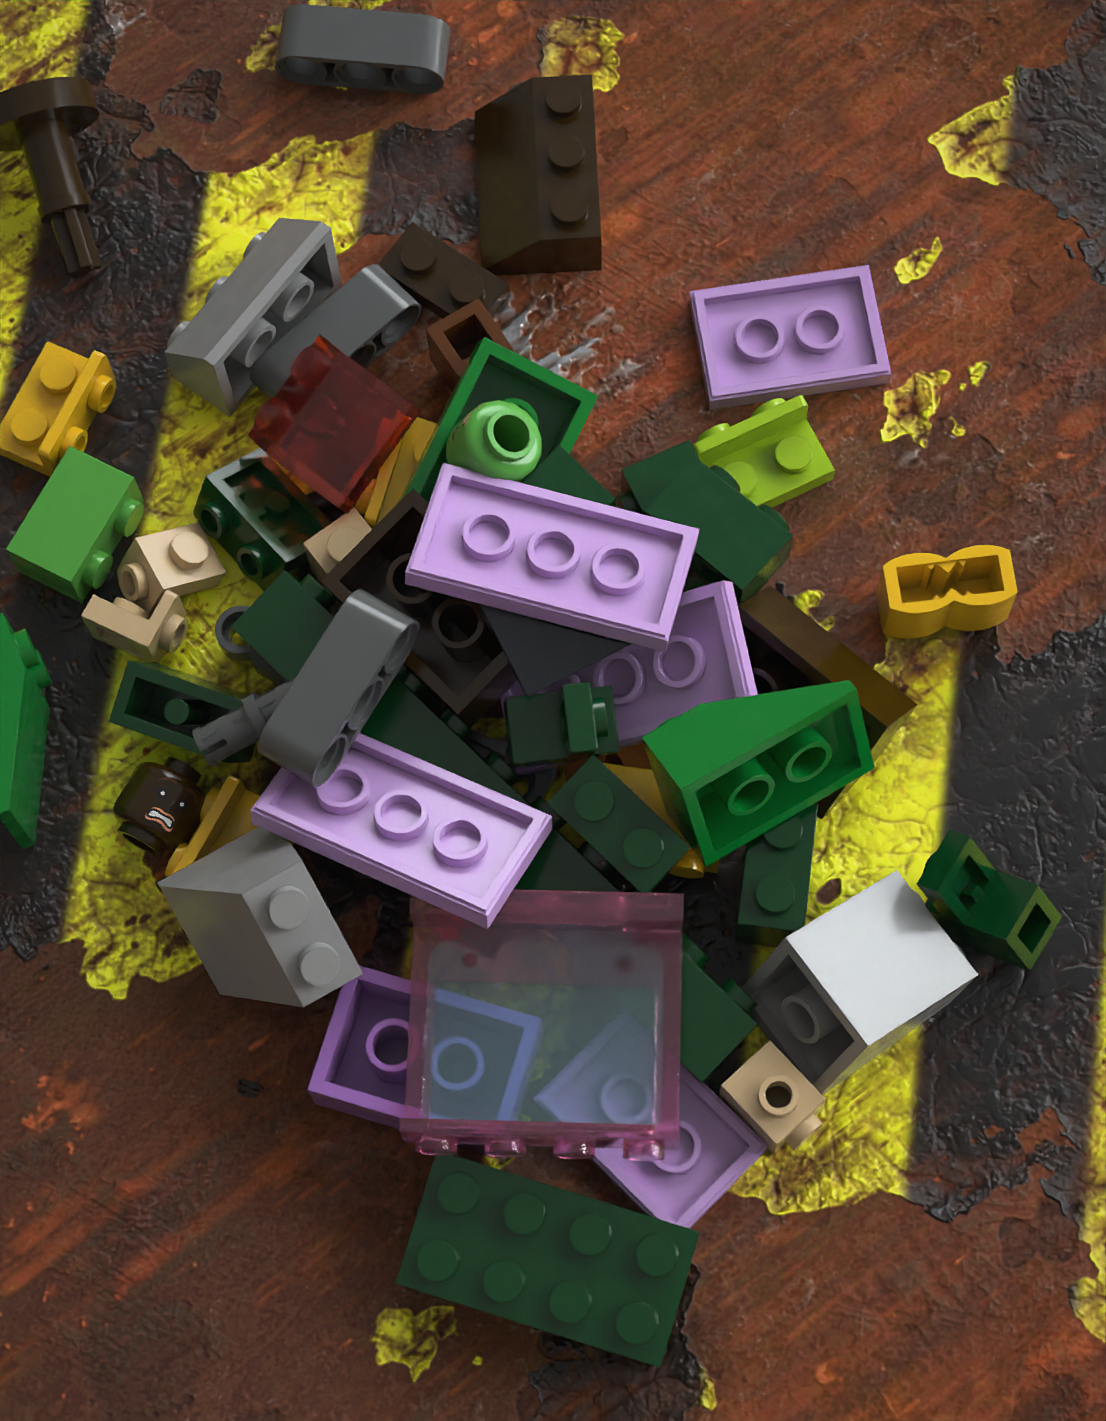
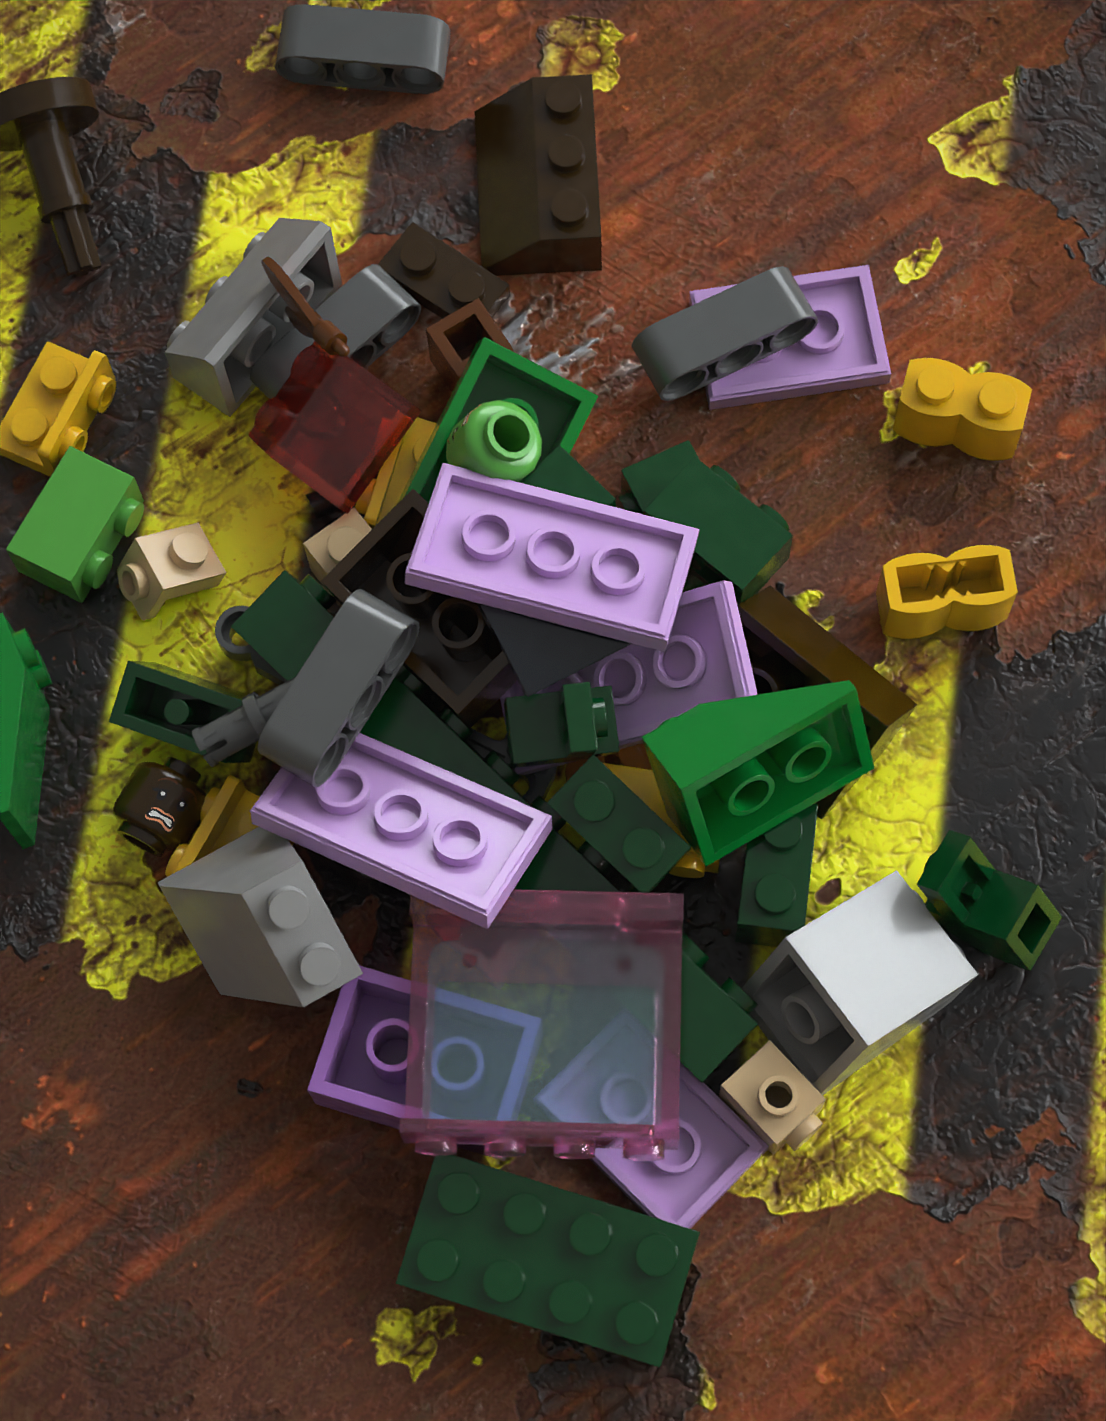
(127, 627): tan bracket -> none
(258, 516): dark green bracket -> none
(302, 315): none -> reddish brown piece
(724, 333): none -> dark grey beam
(770, 453): lime bracket -> none
(972, 412): none -> yellow brick

